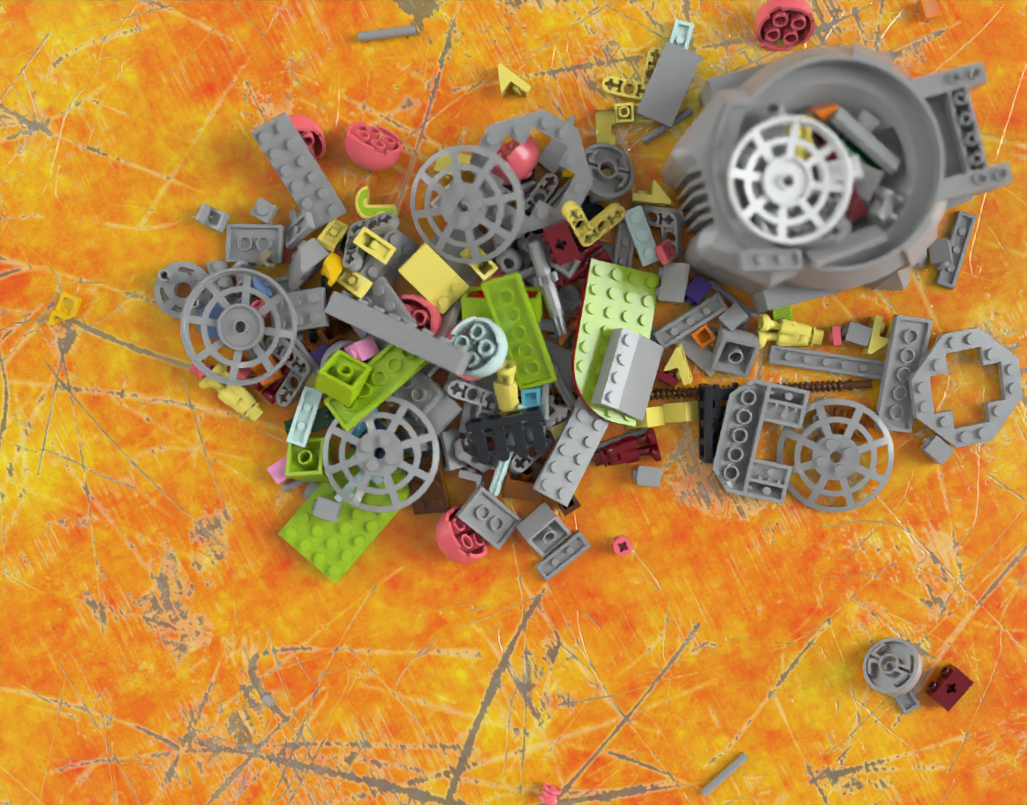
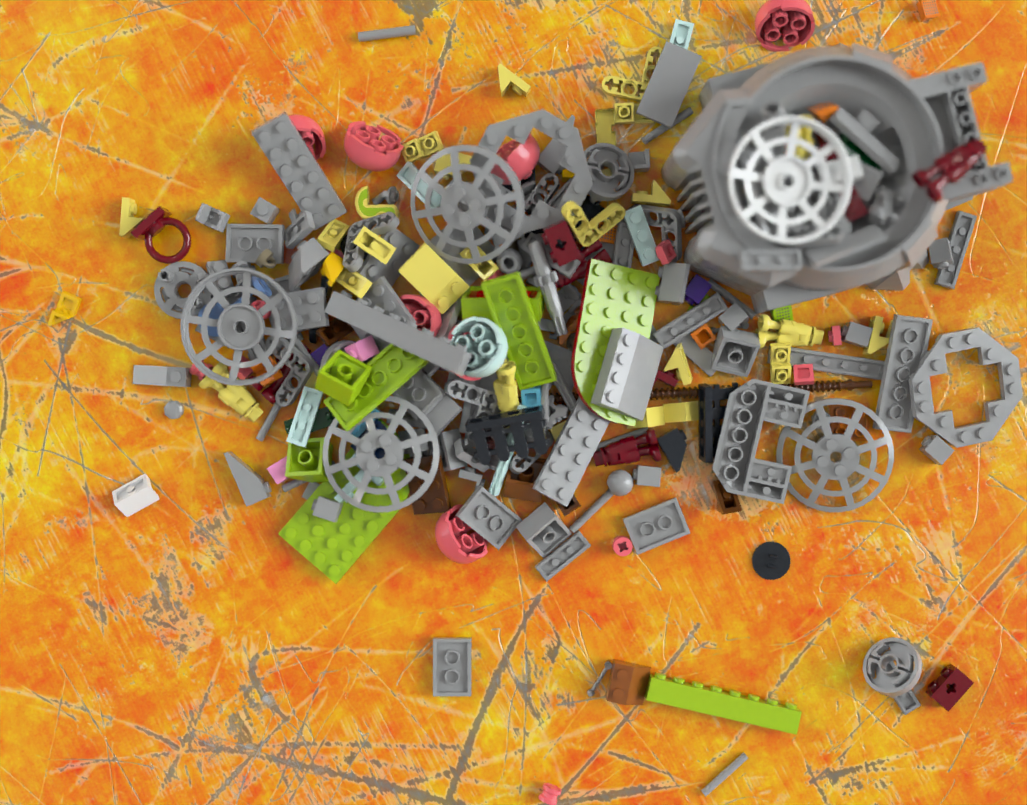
(128, 221): none -> light yellow slope
(134, 495): none -> white panel
(154, 225): none -> dark red tile
(161, 376): none -> light grey slope
(174, 409): none -> light grey tile
(250, 483): none -> light grey slope
(269, 420): none -> light grey piece
(390, 195): none -> light grey plate
(407, 176): none -> light aqua plate
(422, 147): none -> light yellow slope
(452, 666): none -> light grey plate
(591, 511): none -> light grey bar
(608, 665): none -> light grey hinge
(620, 482): none -> light grey piece
(627, 683): none -> dark orange slope
(640, 160): none -> light grey panel
(656, 525): none -> light grey plate
(673, 447): none -> black slope
(722, 703): none -> lime brick
(726, 501): none -> reddish brown slope
(771, 560): none -> black piece
(780, 363): none -> light yellow slope
(803, 374): none -> coral plate
(952, 166): none -> dark red piece

